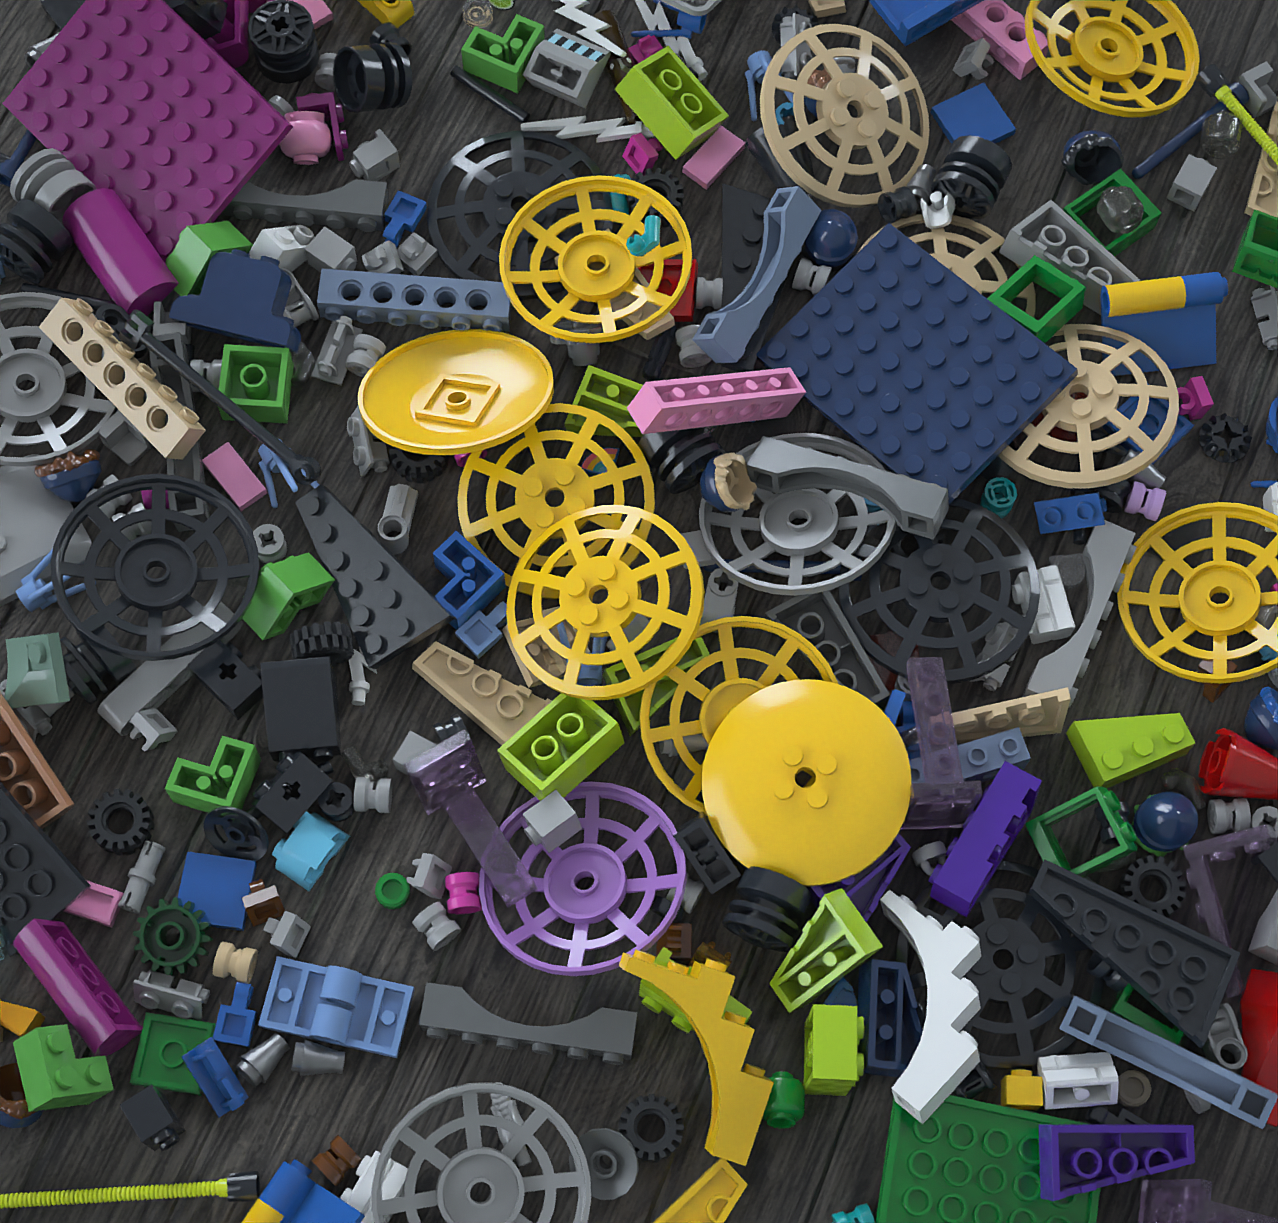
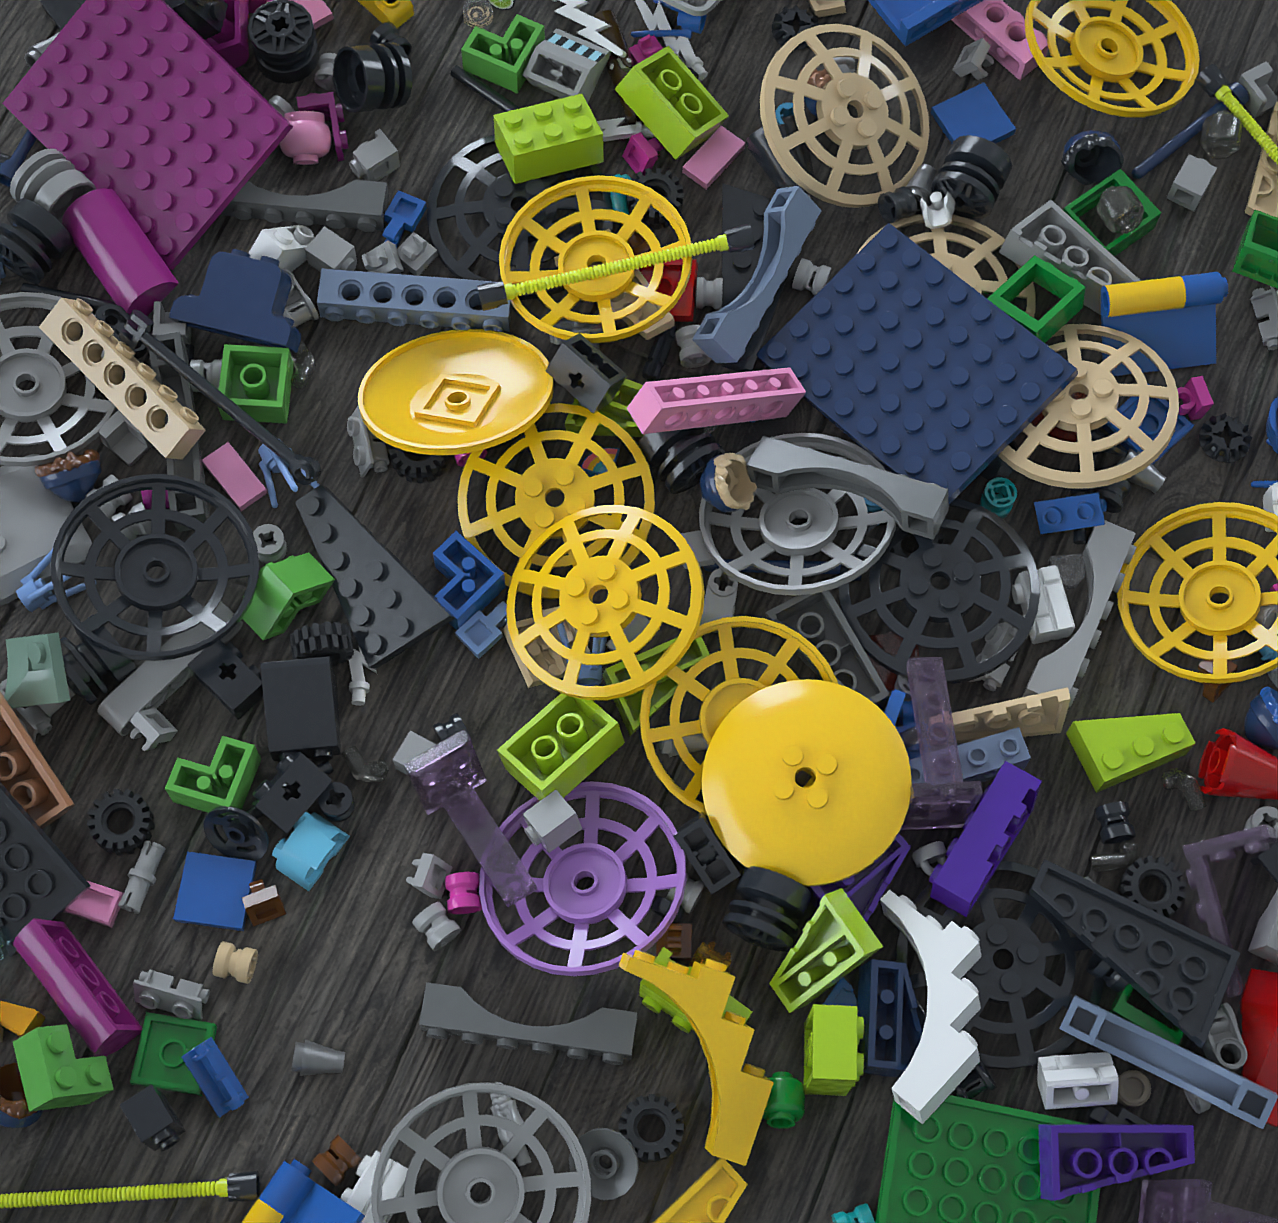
(154, 931): dark green gear -> none
(195, 249): bright green brick -> none
(236, 1022): blue plate -> none
(261, 1061): flat silver cone -> none
(287, 933): light grey tile -> none
(335, 351): light grey hinge -> none
(336, 1006): medium blue plate -> none
(365, 355): light grey wheel -> none
(373, 795): light grey wheel -> none
(392, 891): green tile -> none
(397, 517): light grey piece -> none
(480, 694): tan wing -> none
(548, 138): none -> lime brick
(586, 373): none -> black brick
(649, 240): teal arm -> none
(734, 240): none -> neon yellow hose
(757, 66): medium blue plant -> none
(801, 54): light grey hinge -> none
(831, 240): dark blue hair -> none
(1022, 1090): yellow plate -> none
(1049, 848): green window -> none
(1152, 503): lavender wheel -> none
(1164, 823): dark blue hair -> none
(1228, 815): light grey wheel -> none

